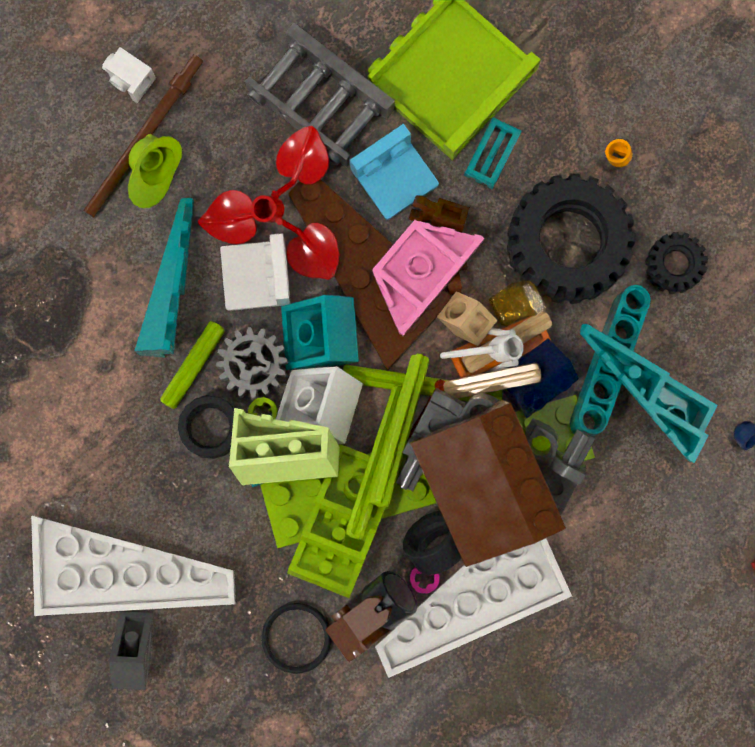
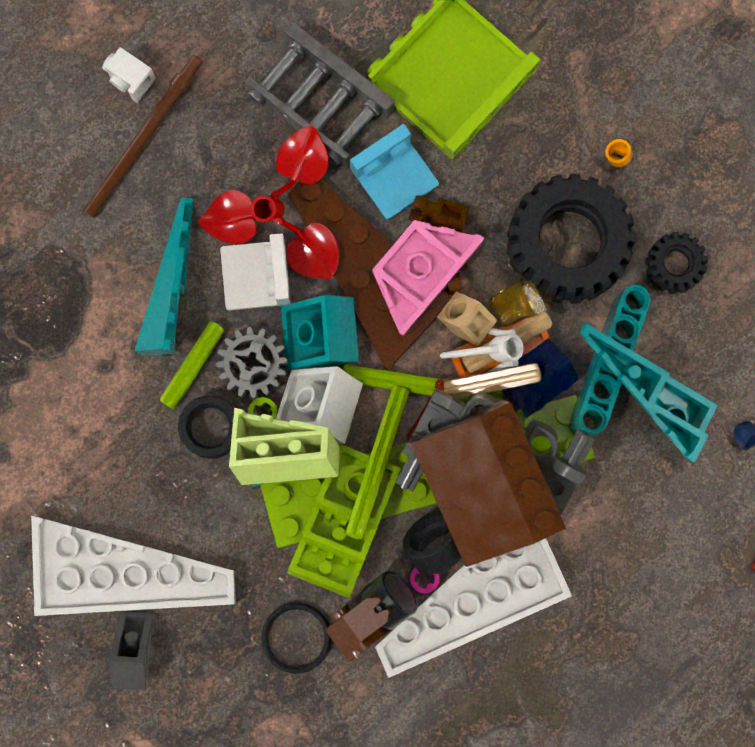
(153, 168): lime piece -> none
(399, 431): lime axle -> none
(481, 177): teal tile -> none

